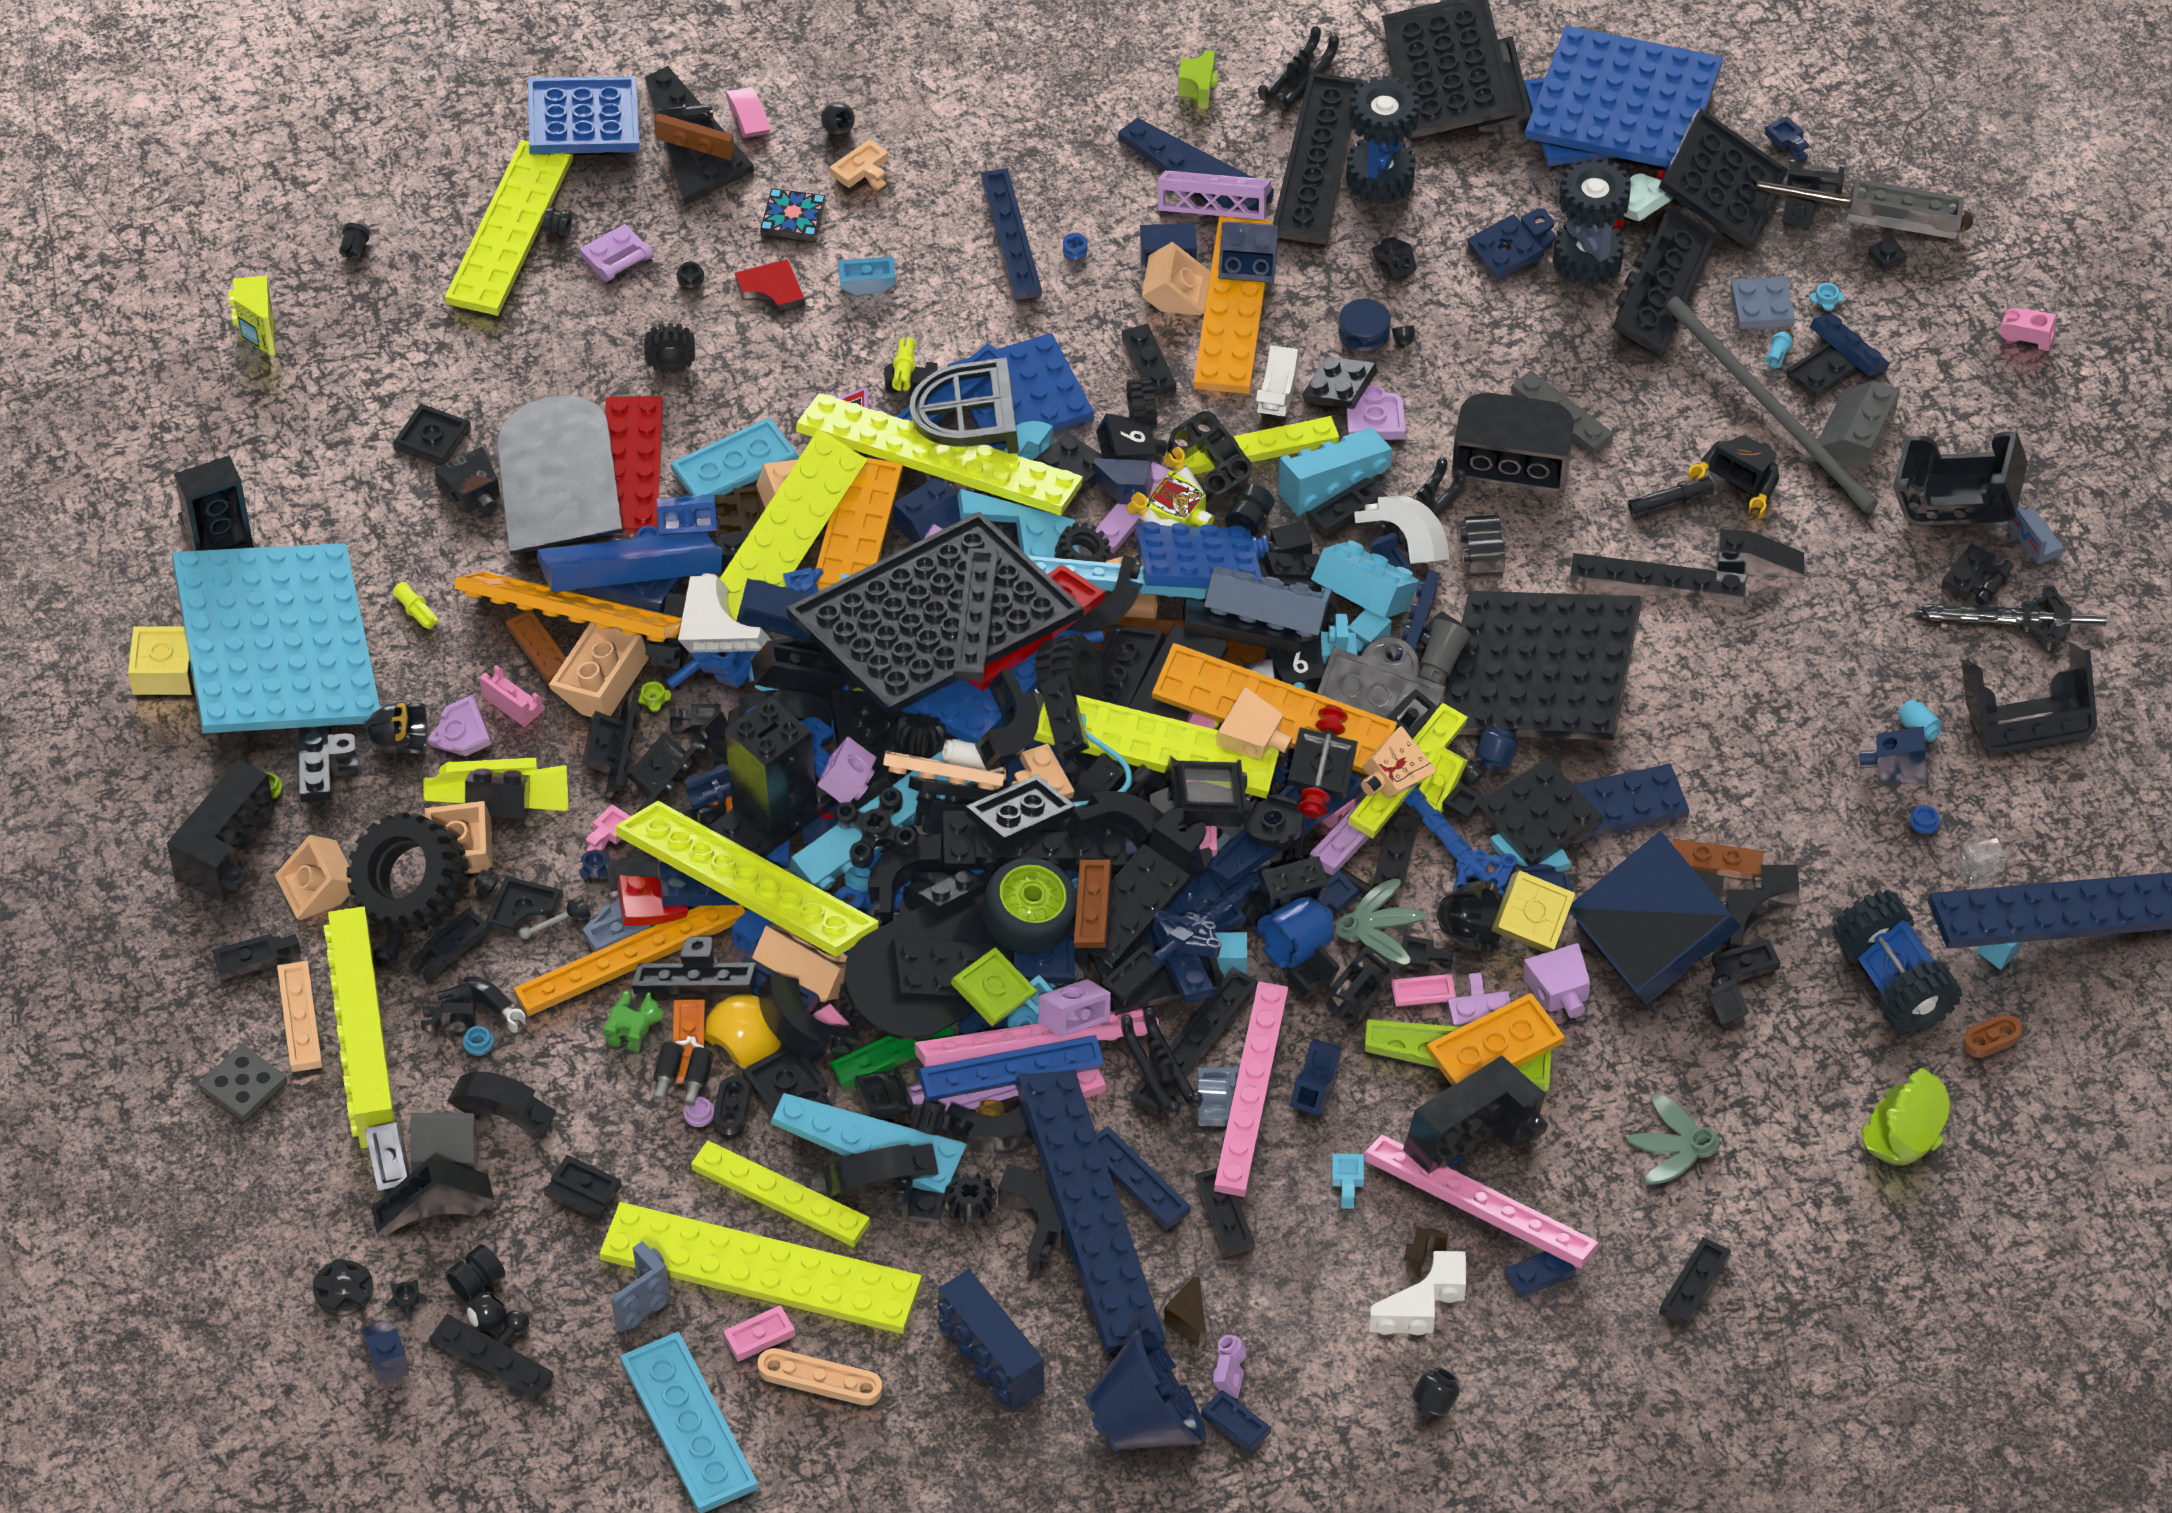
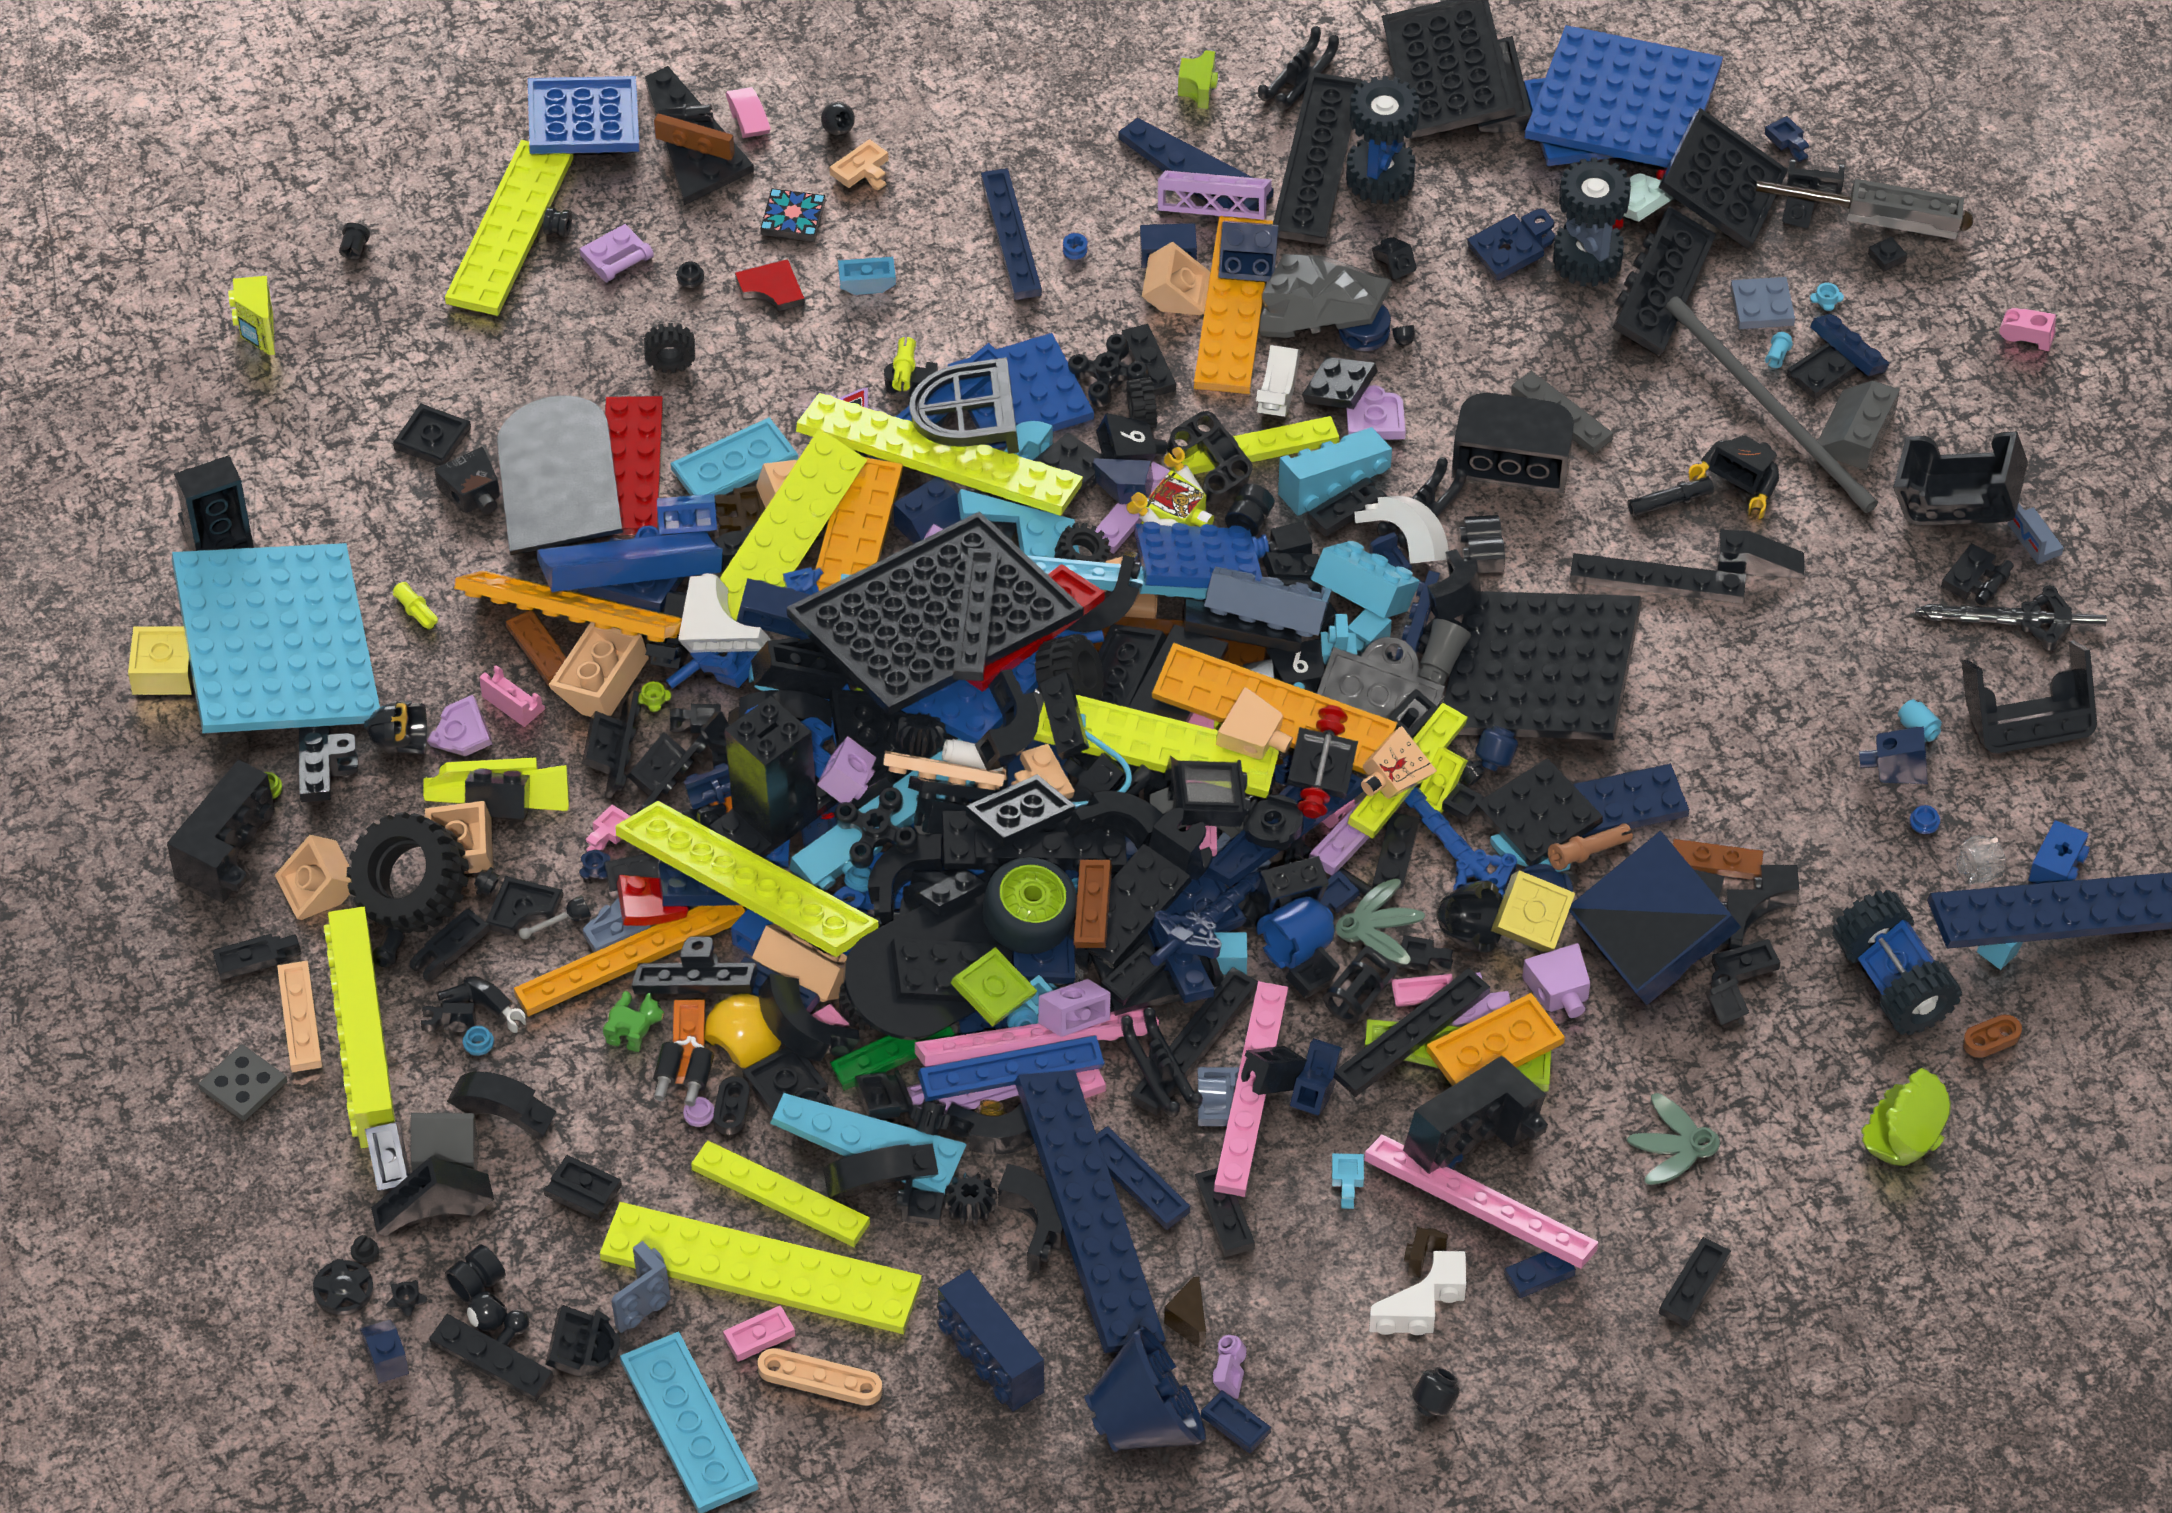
(364, 1249): none -> black piece
(582, 1342): none -> black slope
(1107, 370): none -> black gear
(1274, 1069): none -> black hinge
(1318, 293): none -> dark grey wedge
(1412, 1032): none -> black plate
(1458, 591): none -> black arch
(1580, 848): none -> nougat pin
(2060, 855): none -> blue brick

